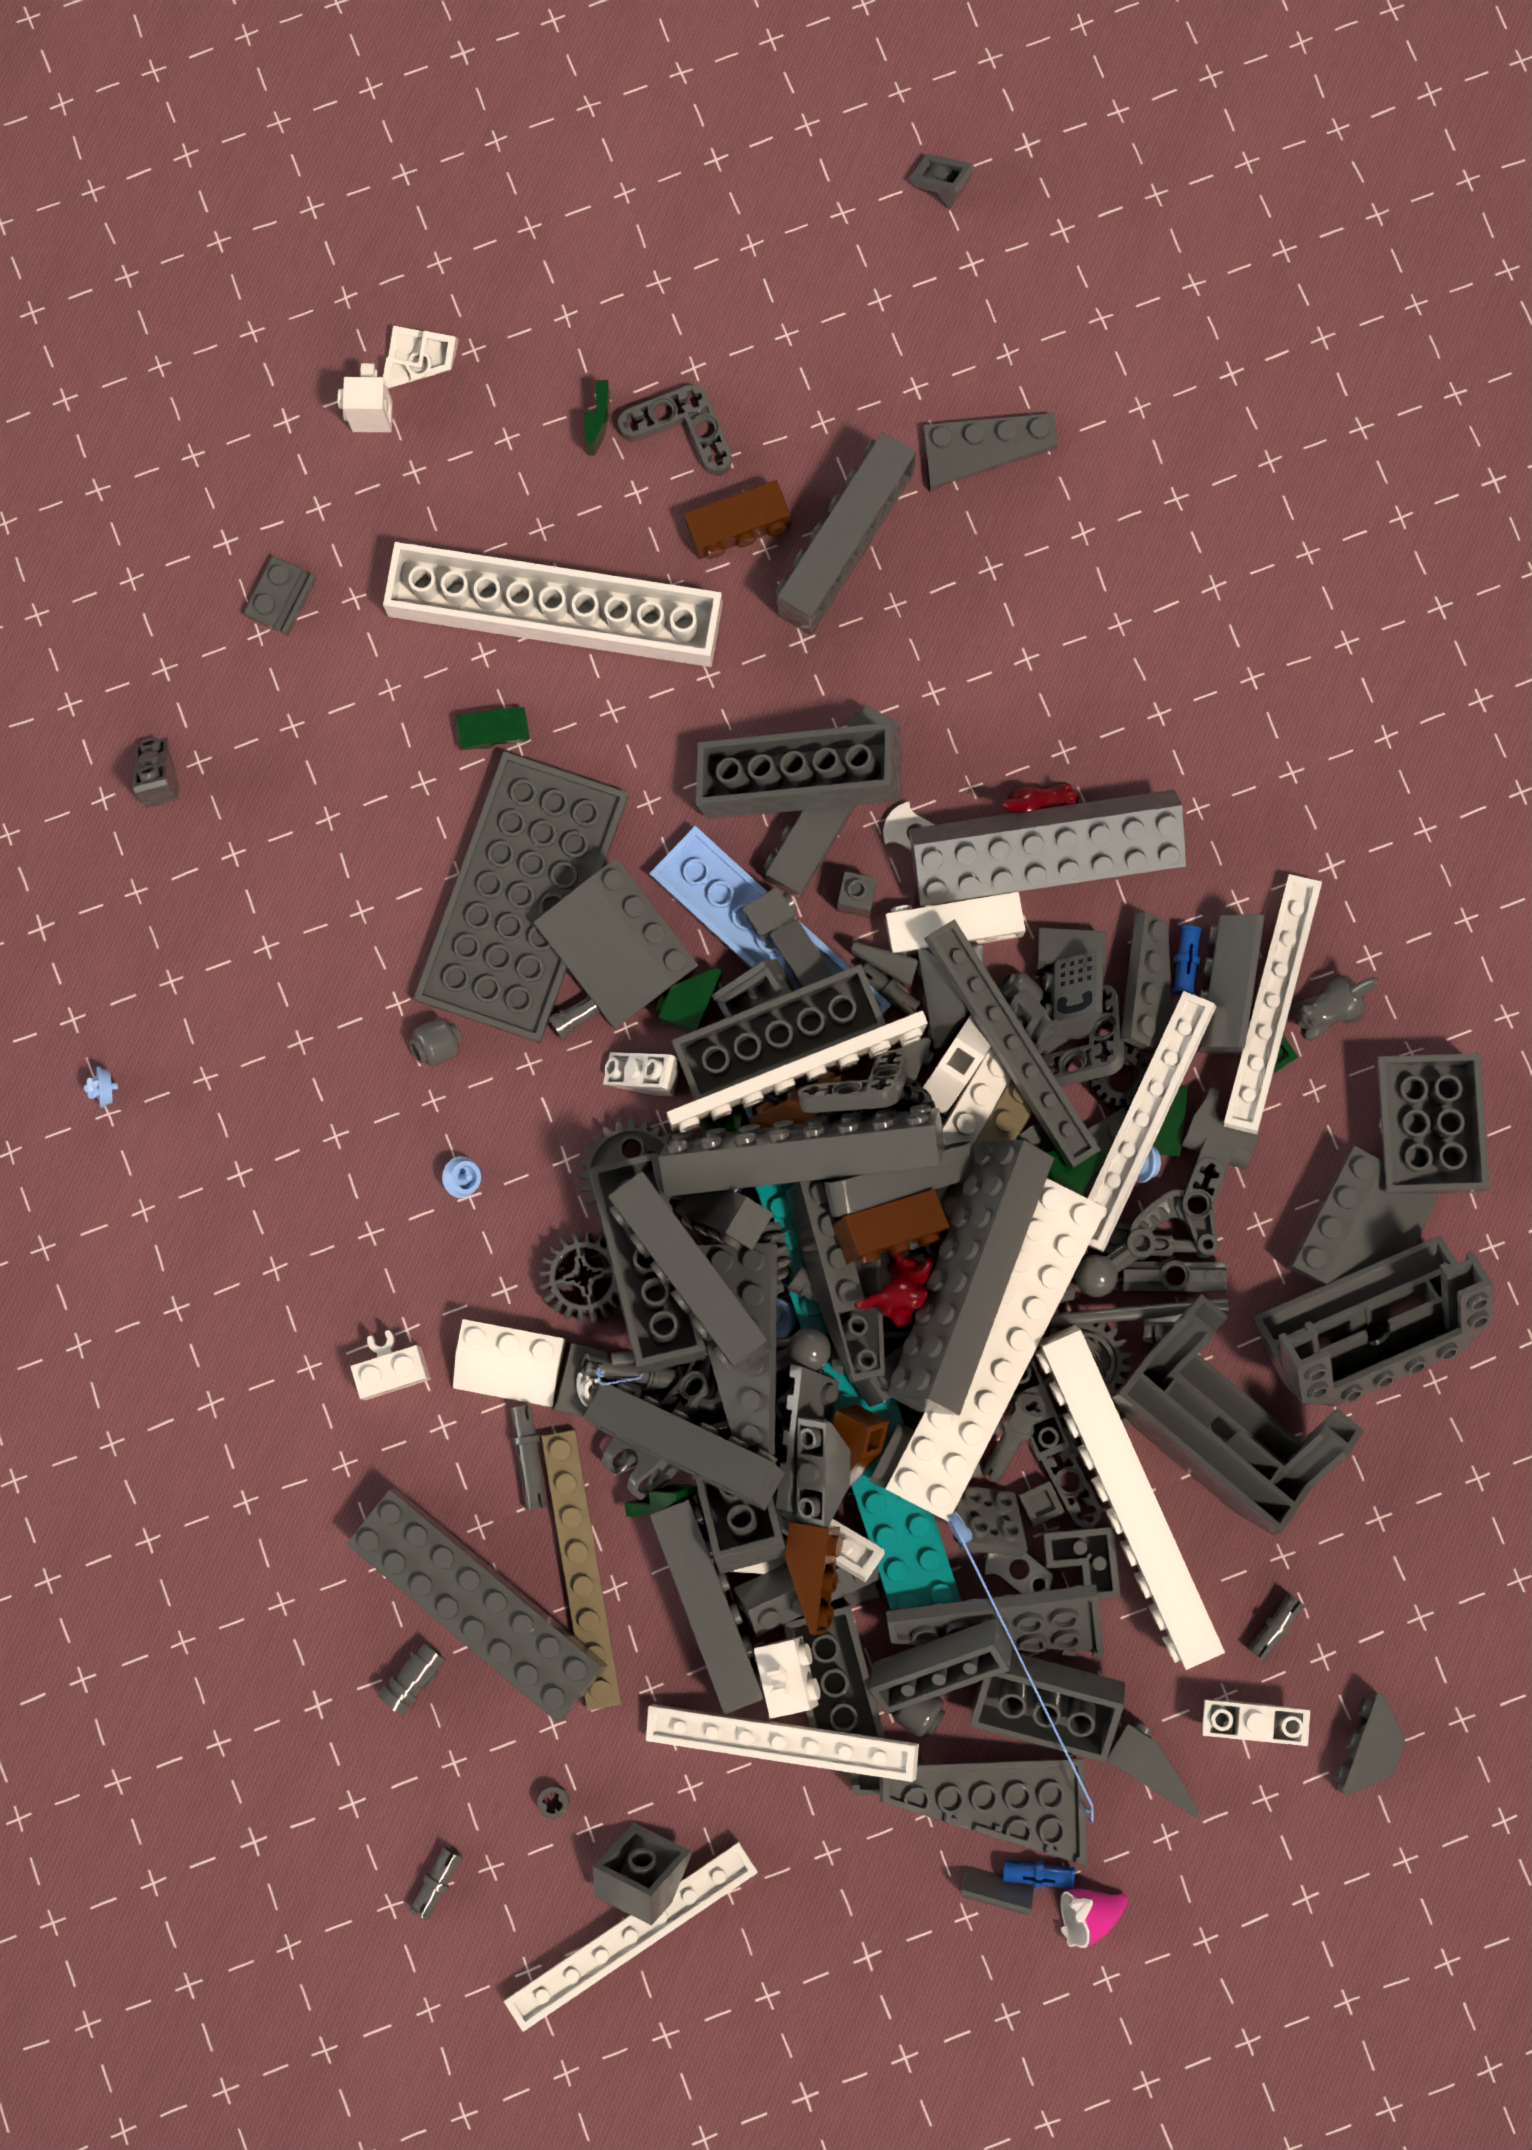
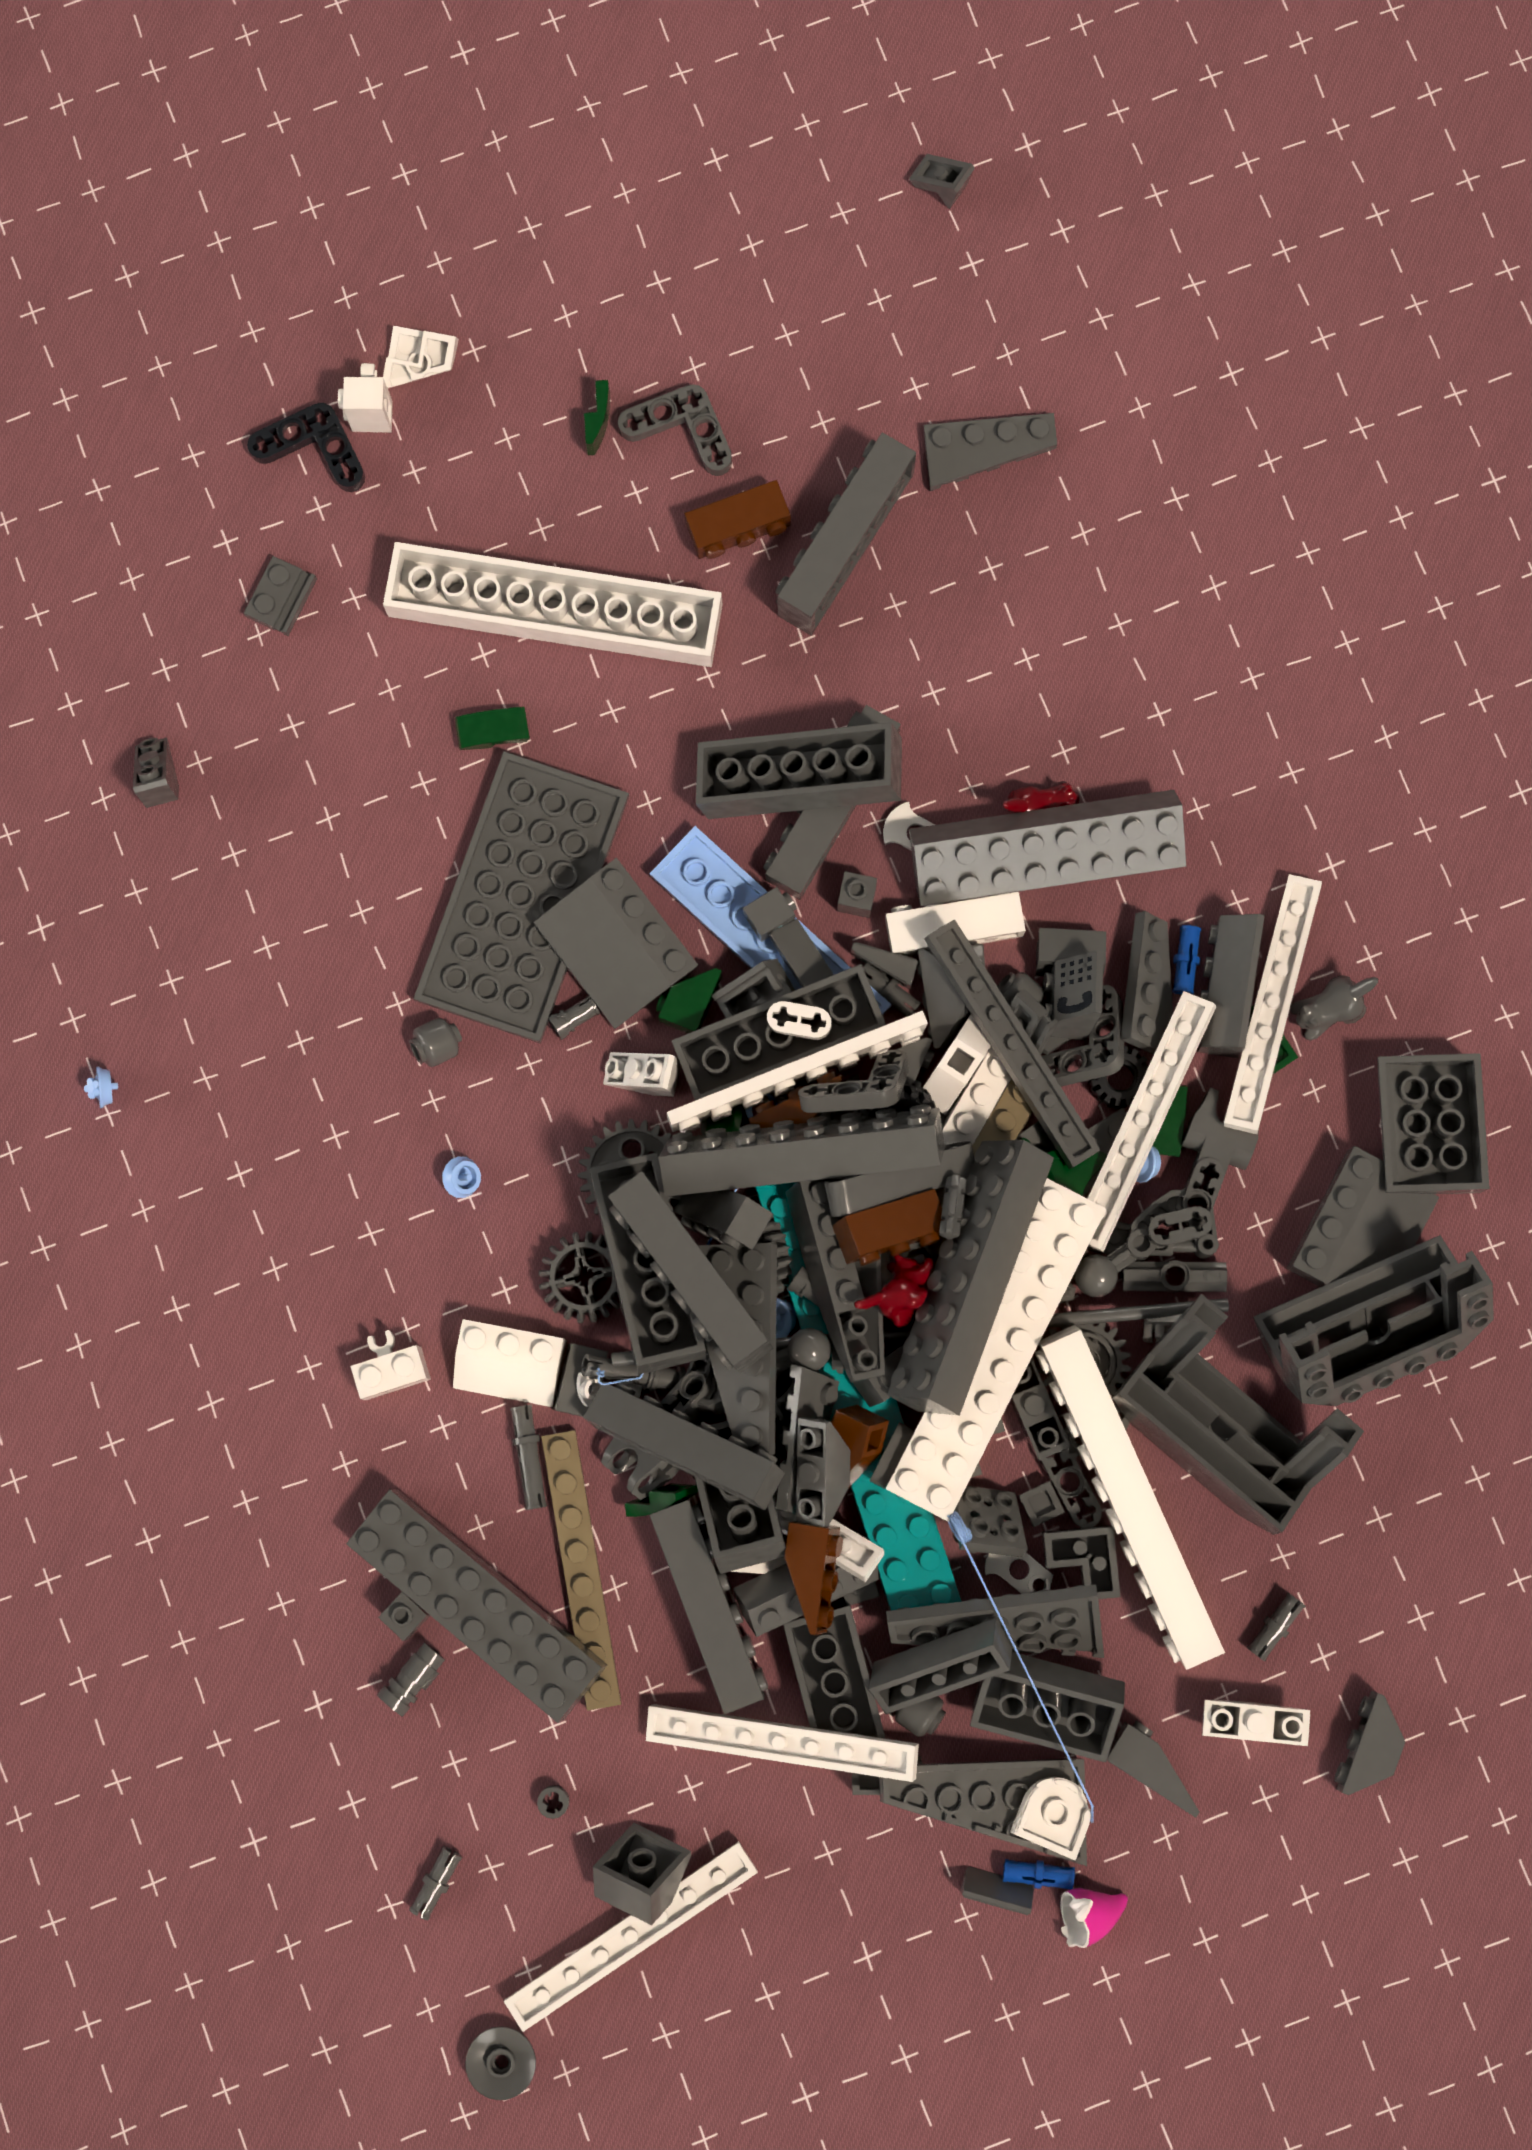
(322, 434): none -> black beam
(404, 1616): none -> dark grey brick
(498, 2081): none -> dark grey dish
(787, 1676): white brick -> none
(797, 1028): none -> white beam
(952, 1207): none -> dark grey axle
(1017, 1428): dark grey pin -> none
(1054, 1816): none -> white tile
(1177, 1218): none -> dark grey beam

